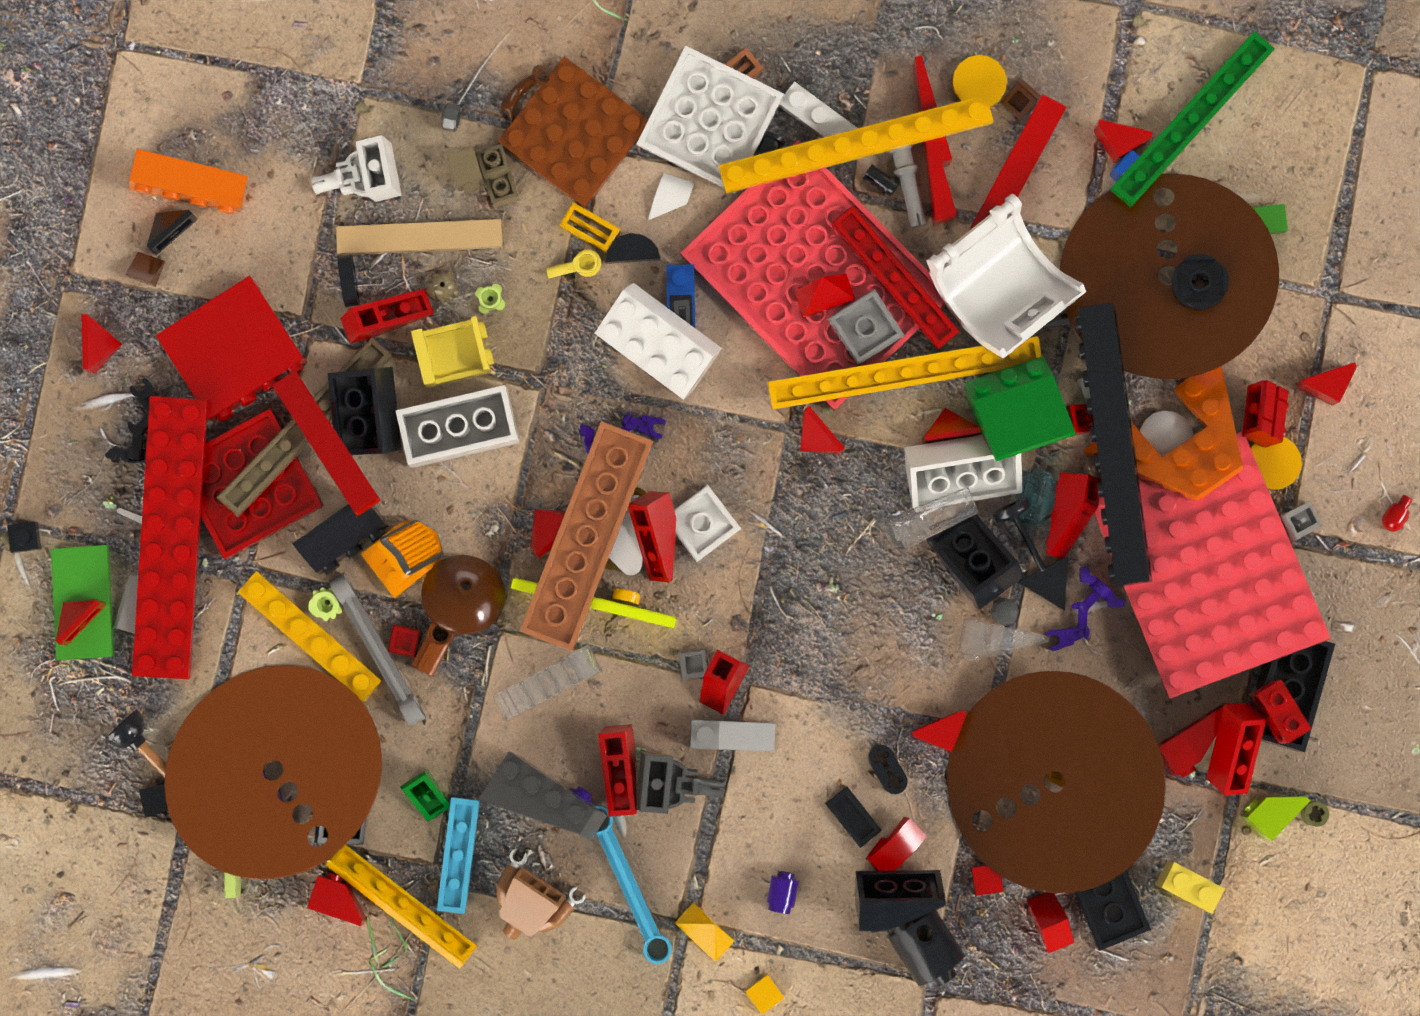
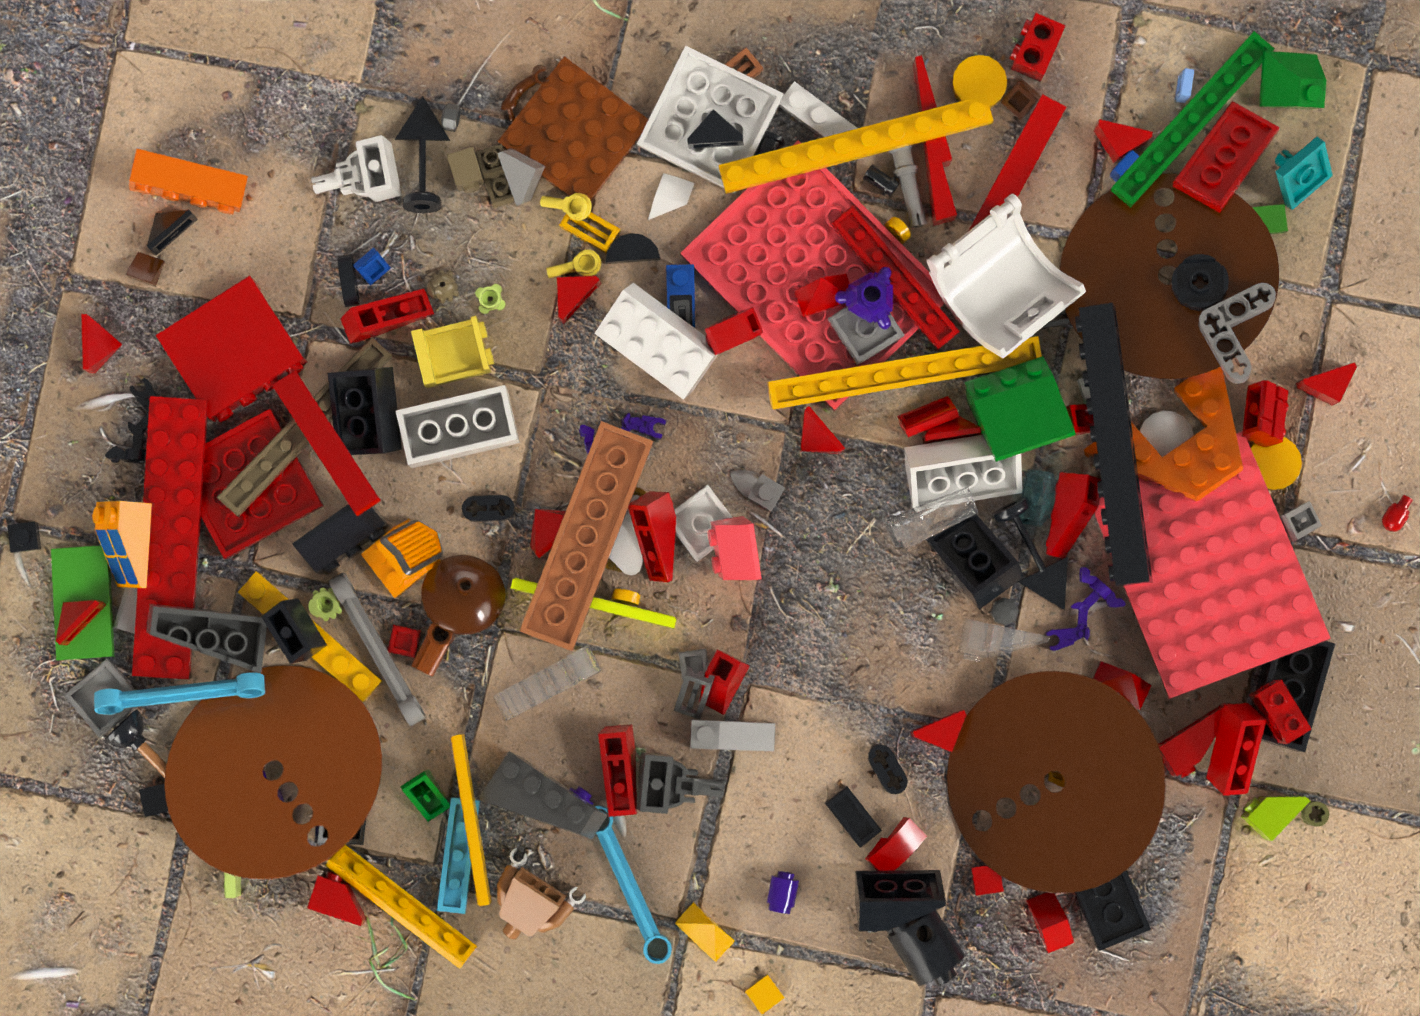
(82, 696): none -> light grey tile
(114, 700): none -> medium azure piece
(124, 538): none -> light orange slope
(220, 634): none -> dark grey wedge
(294, 630): none -> black brick
(371, 266): none -> blue tile
(419, 237): tan tile -> none
(422, 127): none -> black piece
(471, 820): none -> yellow tile
(488, 516): none -> black beam
(521, 174): none -> light grey slope
(573, 293): none -> red slope
(576, 206): none -> light yellow plate
(698, 679): none -> dark grey tile
(714, 132): none -> black slope
(733, 330): none -> red slope
(734, 549): none -> coral slope
(757, 488): none -> light grey plate
(870, 297): none -> dark purple rock
(898, 229): none -> yellow tile
(928, 416): none -> red tile
(1041, 48): none -> red brick
(1124, 682): none -> red slope
(1184, 85): none -> light blue tile
(1190, 886): light yellow brick -> none
(1225, 156): none -> red tile
(1227, 321): none -> light grey beam
(1292, 81): none -> green slope
(1302, 172): none -> teal tile

